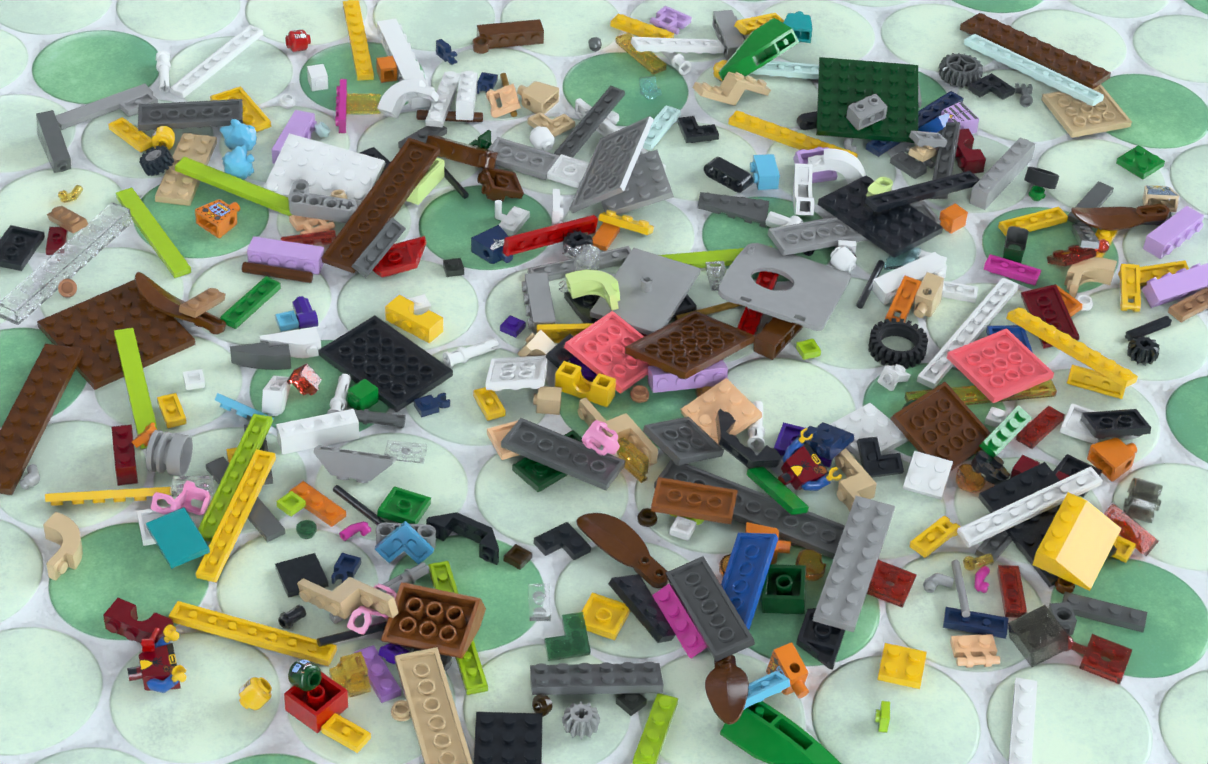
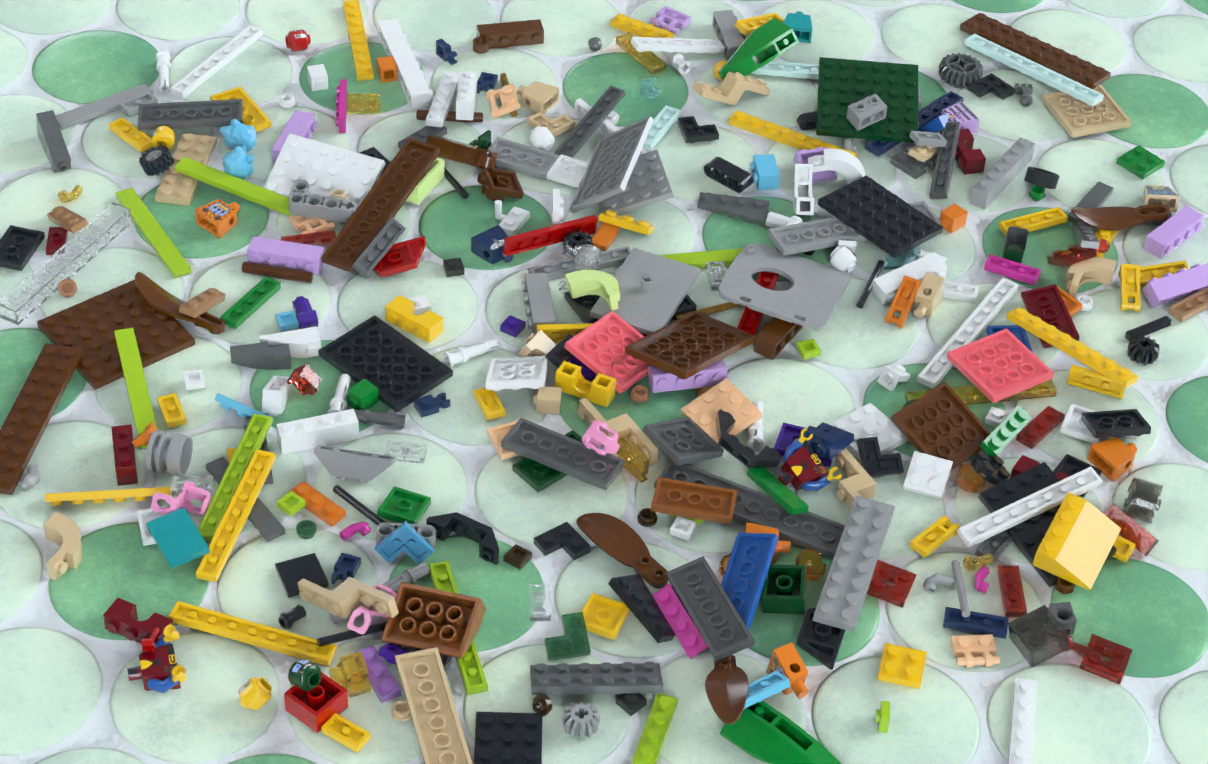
(322, 129): light aqua plate -> none
(403, 91): white arch -> none
(878, 186): yellowish green piece -> none
(900, 329): black tyre -> none
(921, 191): black plate -> none
(1106, 612): dark grey plate -> none

